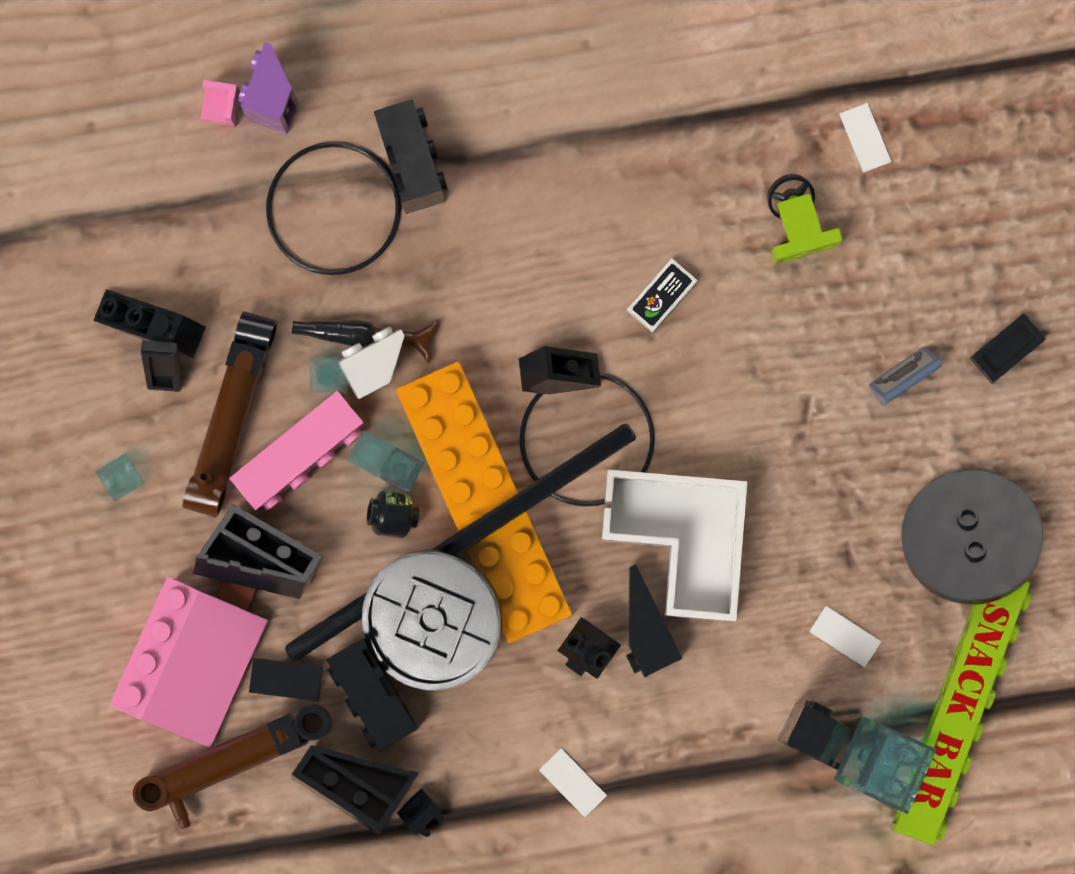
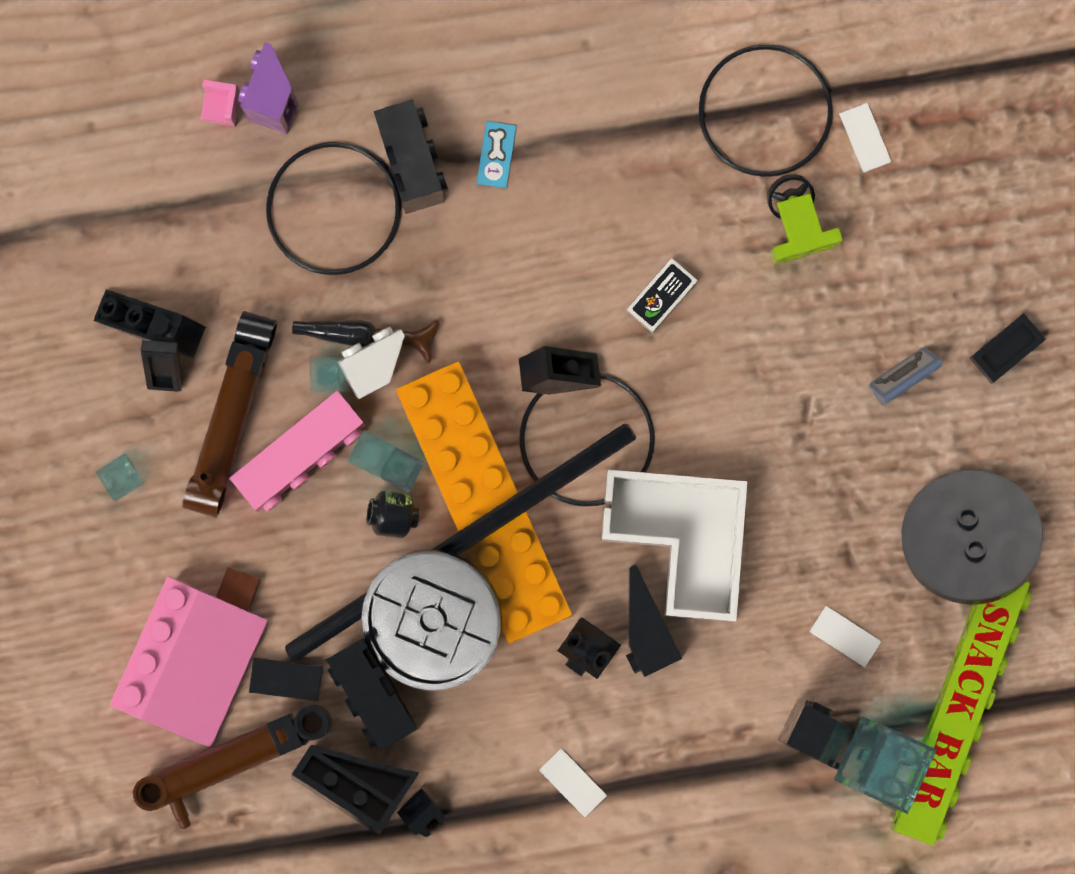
(256, 556): black wedge -> none
(496, 154): none -> medium azure sticker
(759, 173): none -> black piece

